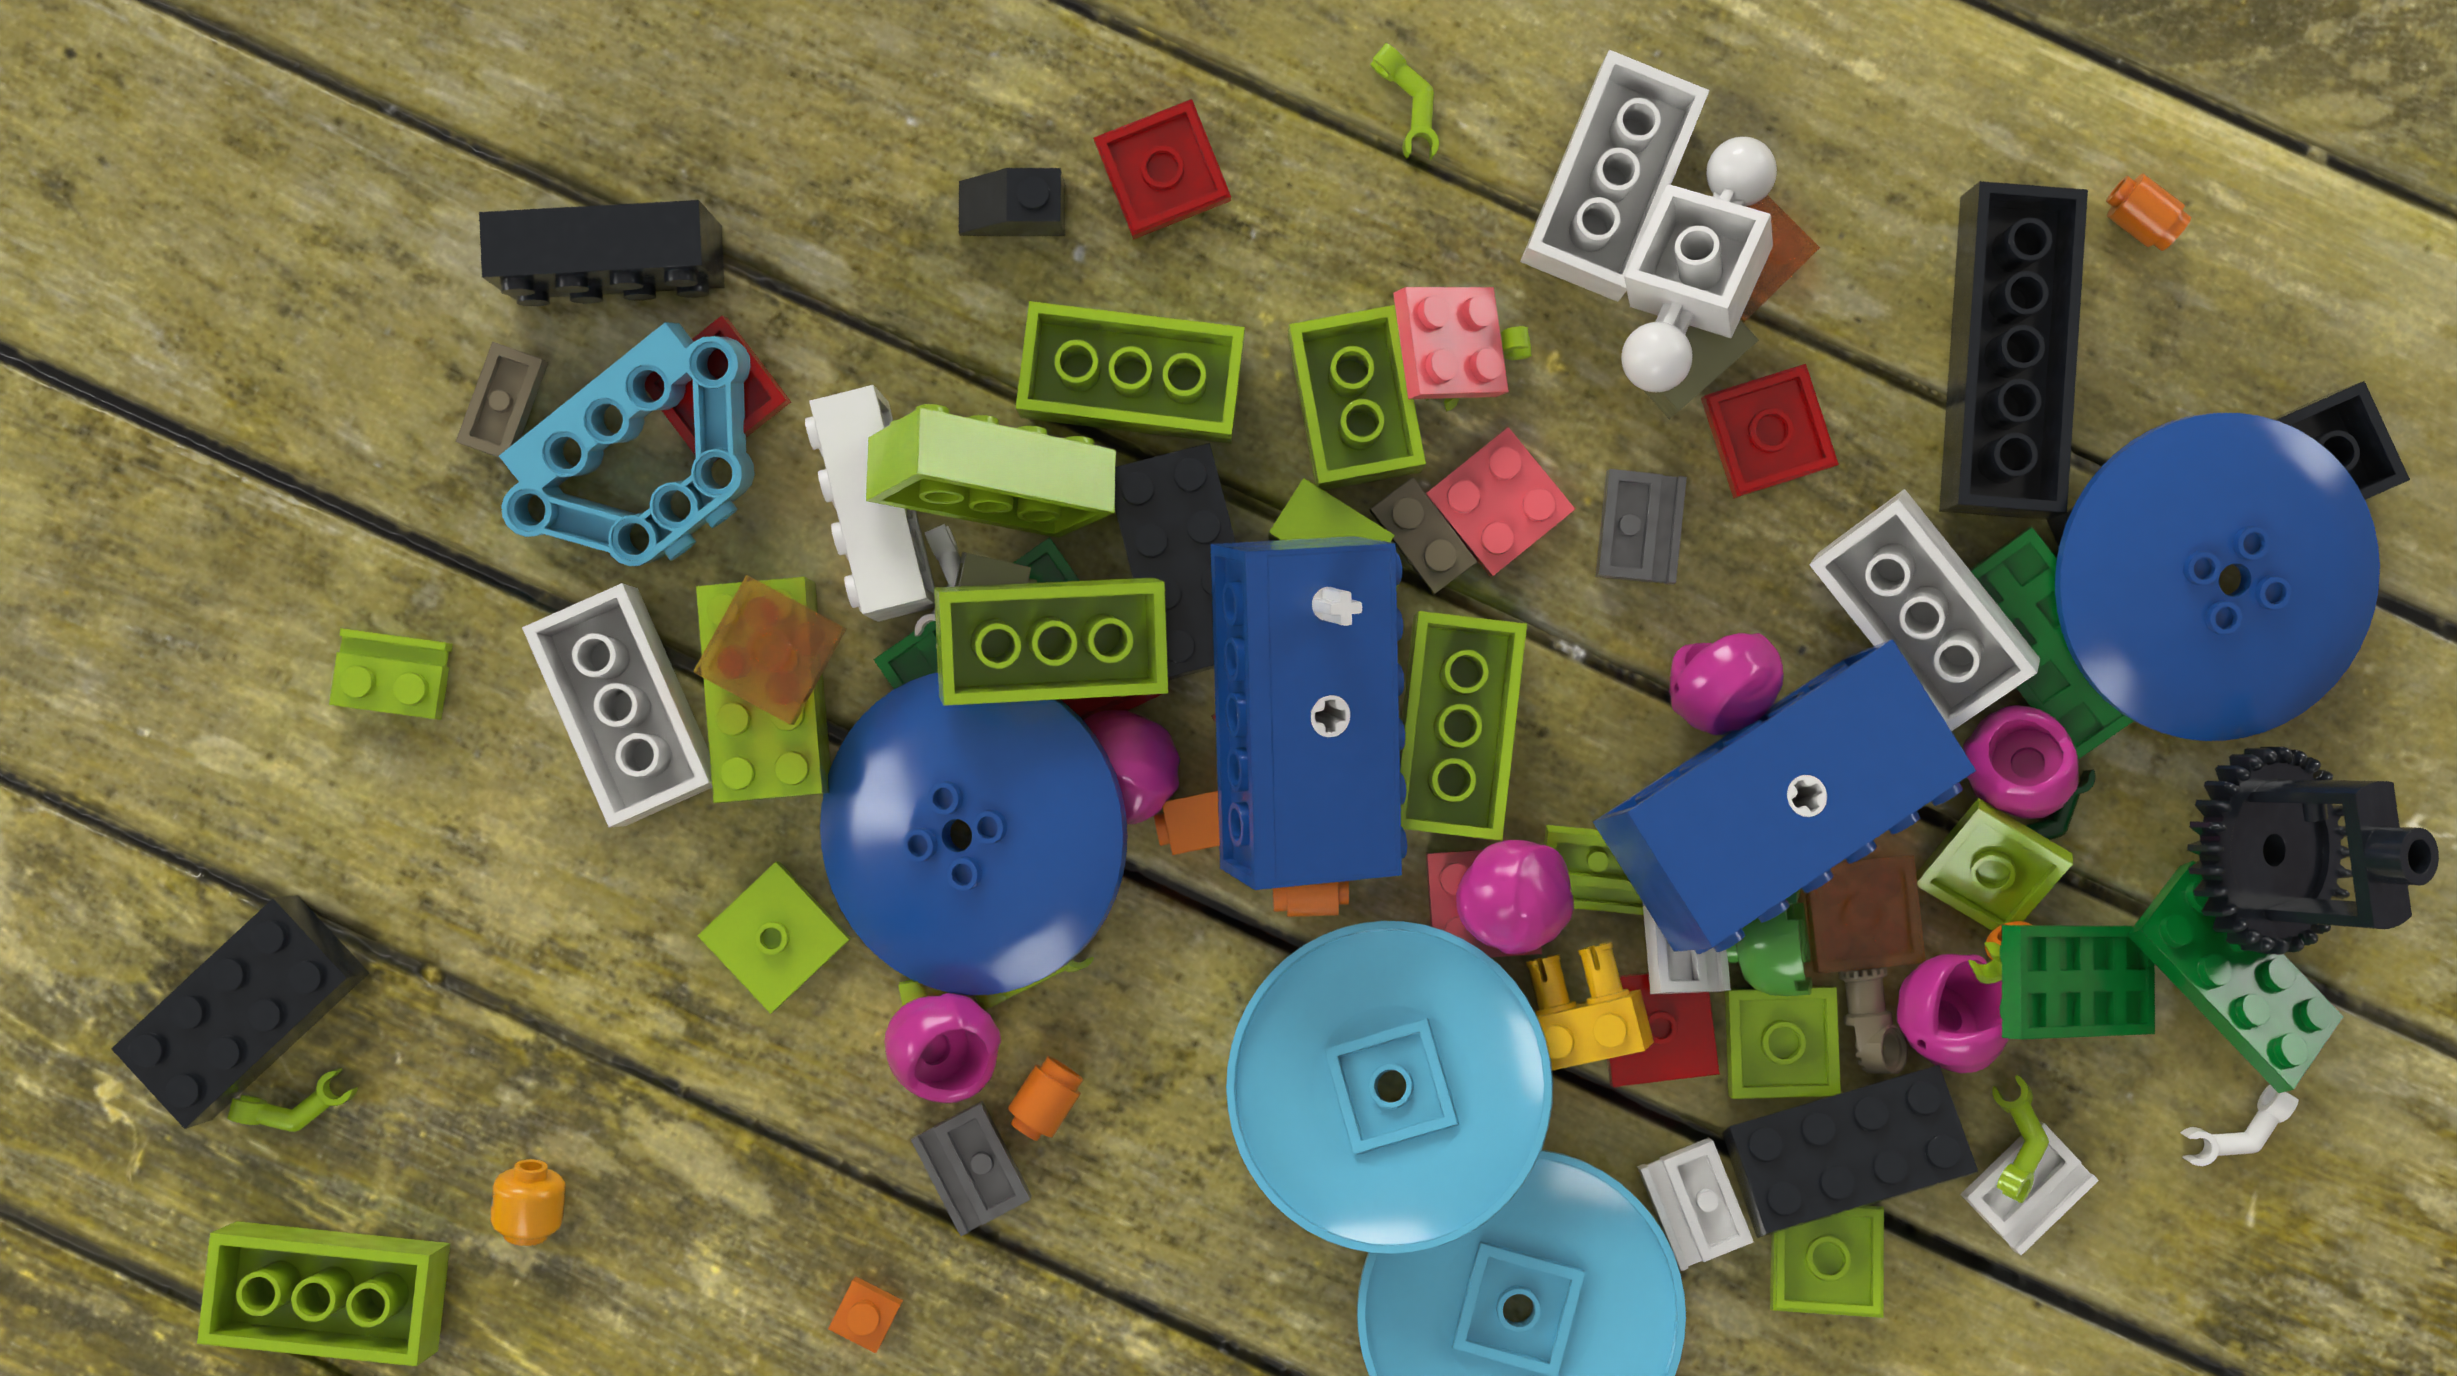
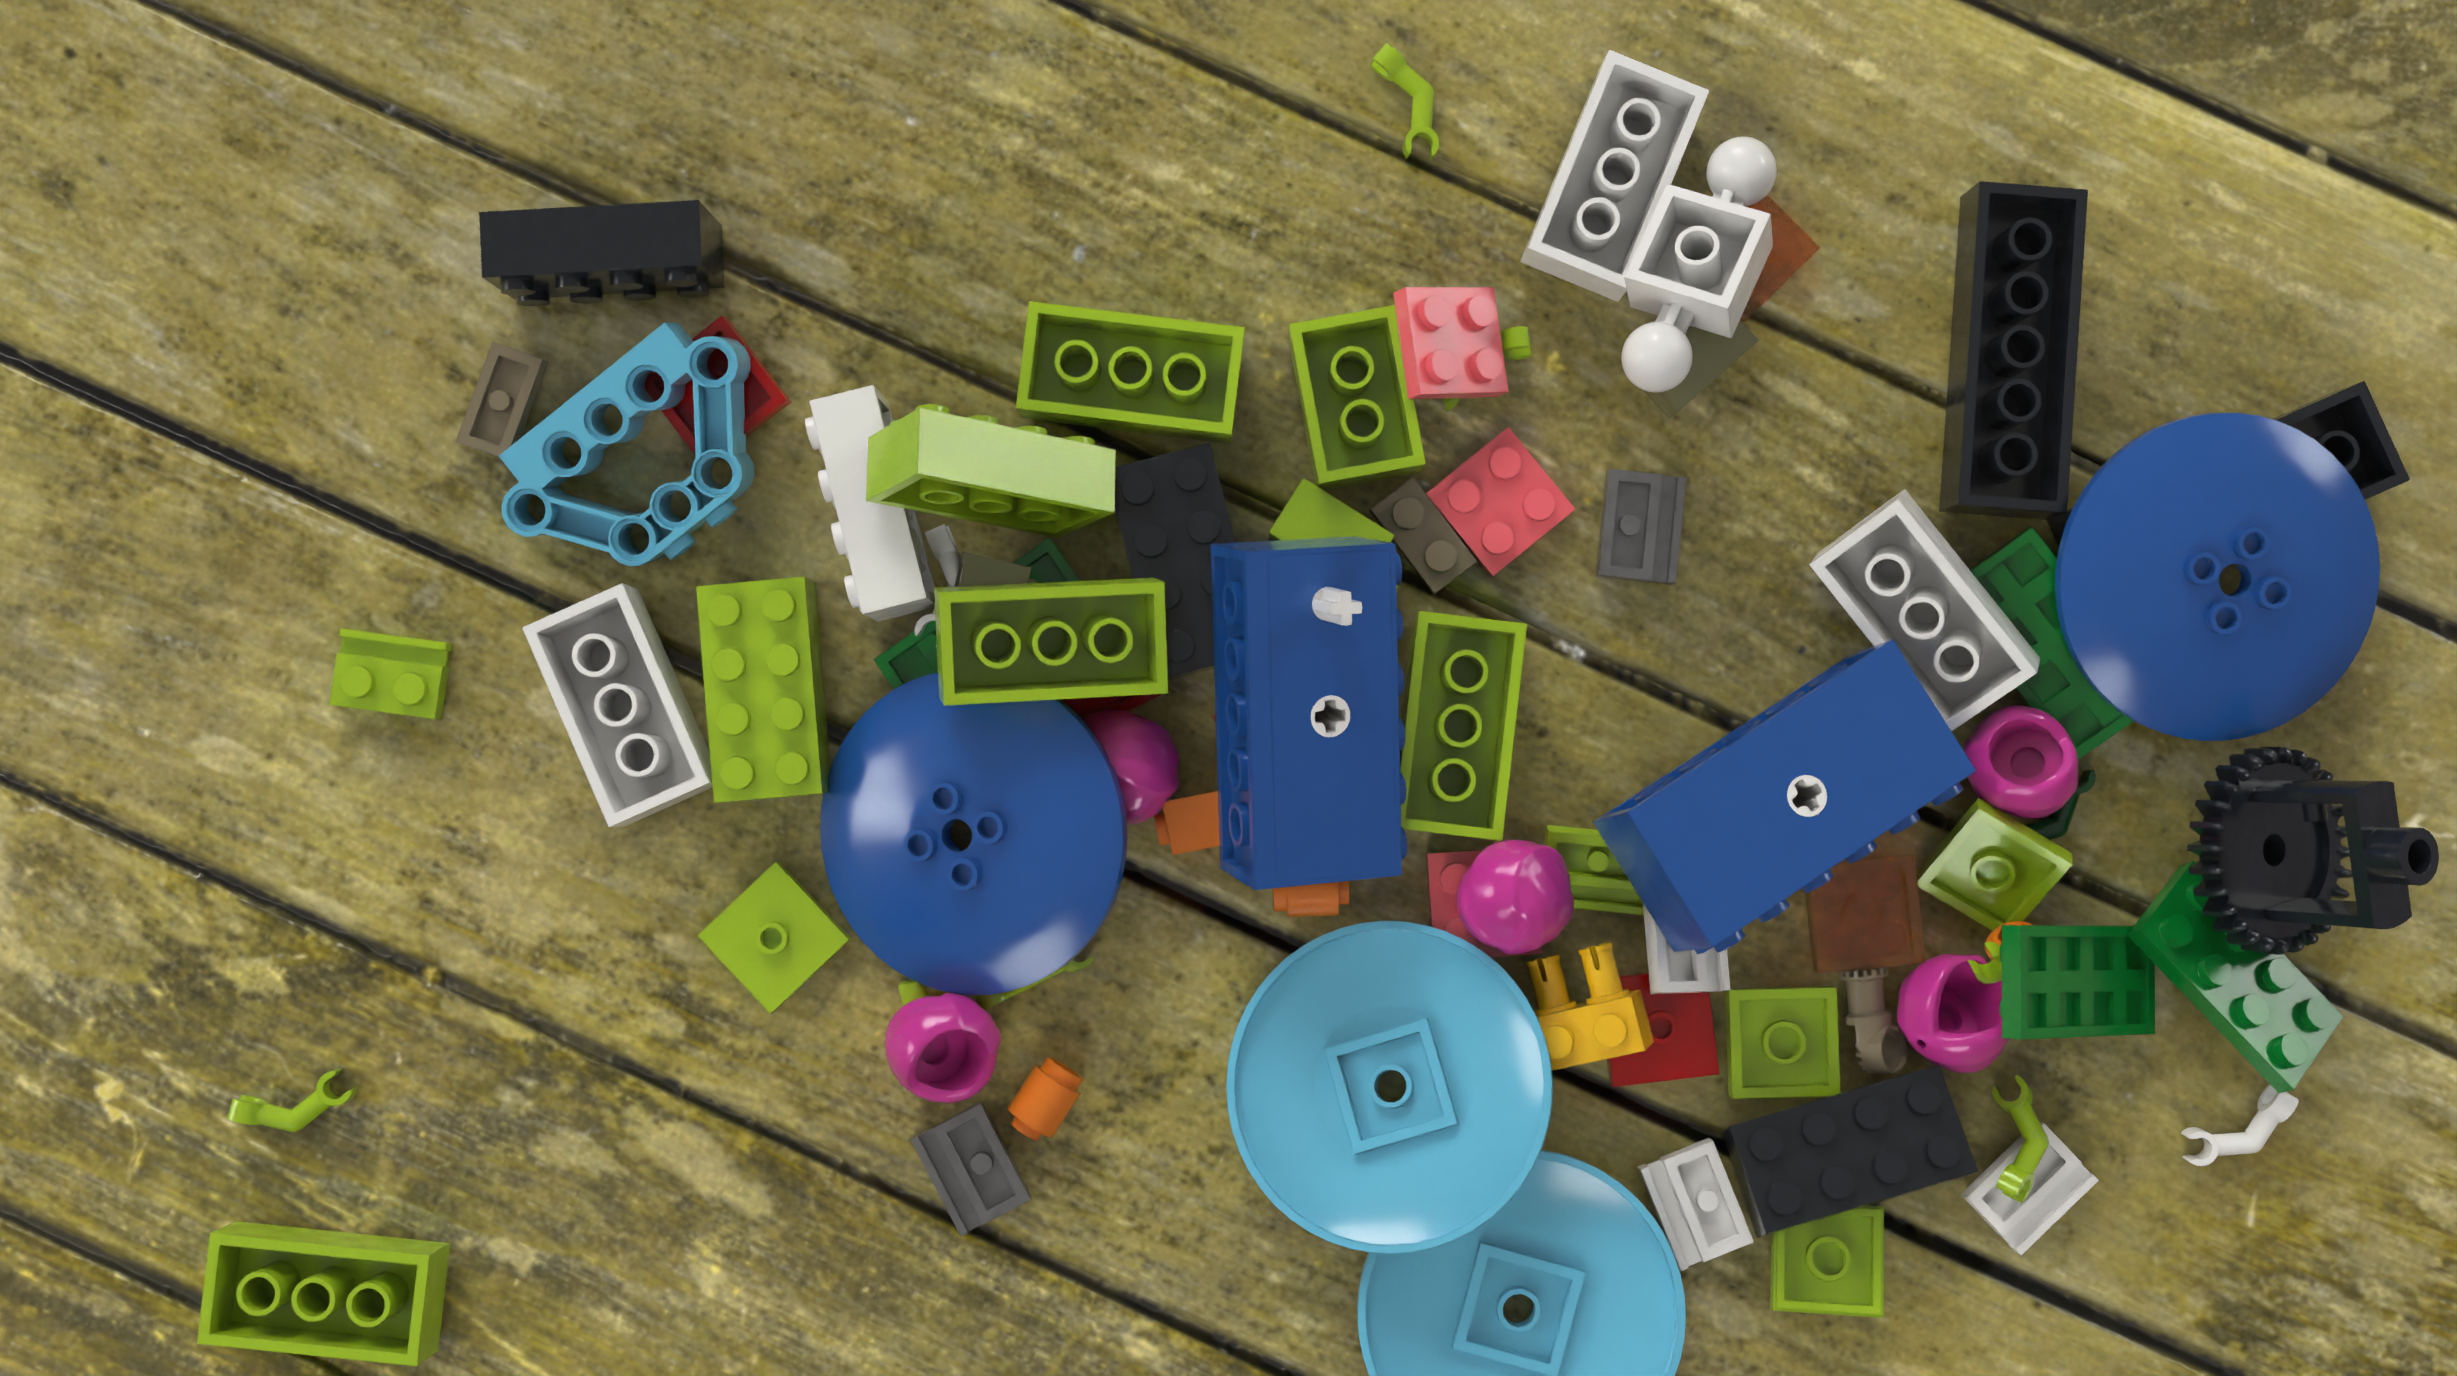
(240, 1011): black brick -> none
(528, 1203): light orange head -> none
(769, 650): clear orange plate -> none
(865, 1314): orange plate -> none
(1013, 203): black slope -> none
(1162, 169): red plate -> none
(1725, 682): dark pink piece -> none
(1769, 431): red plate -> none
(1775, 952): bright green cylinder -> none
(2147, 211): orange brick -> none

